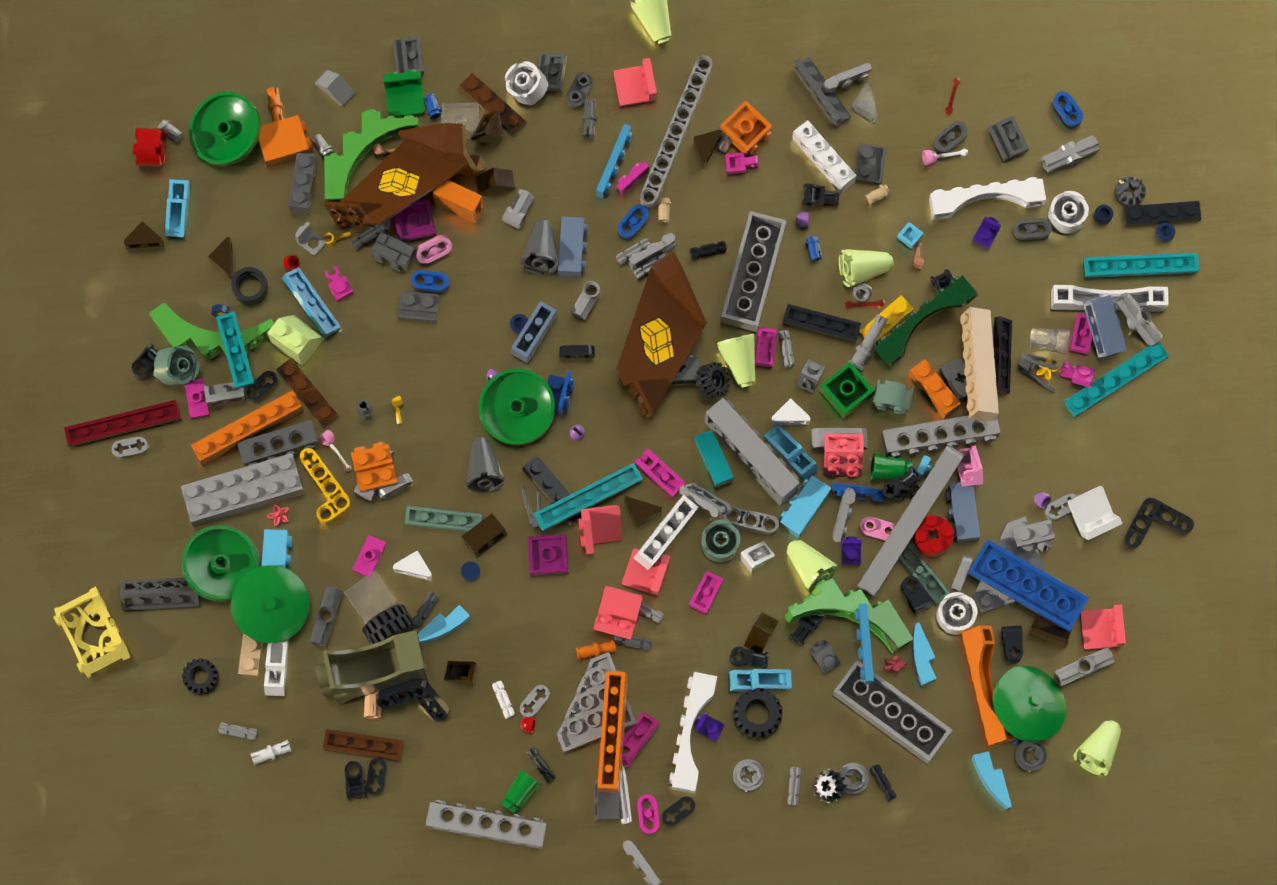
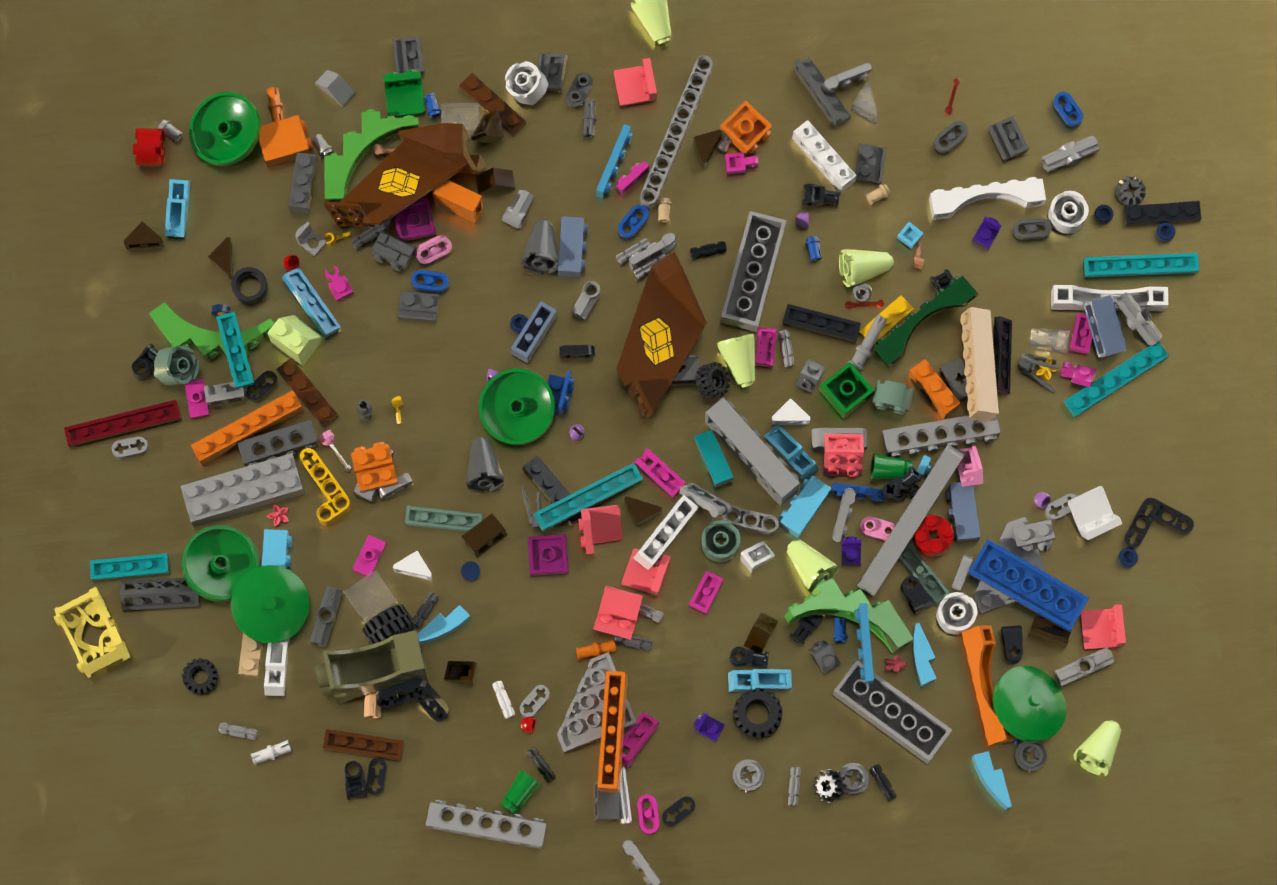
(129, 567): none -> teal plate
(701, 693): white arch -> none
(840, 630): none -> blue pin
(930, 156): hinge -> none
(1127, 557): none -> dark blue tile

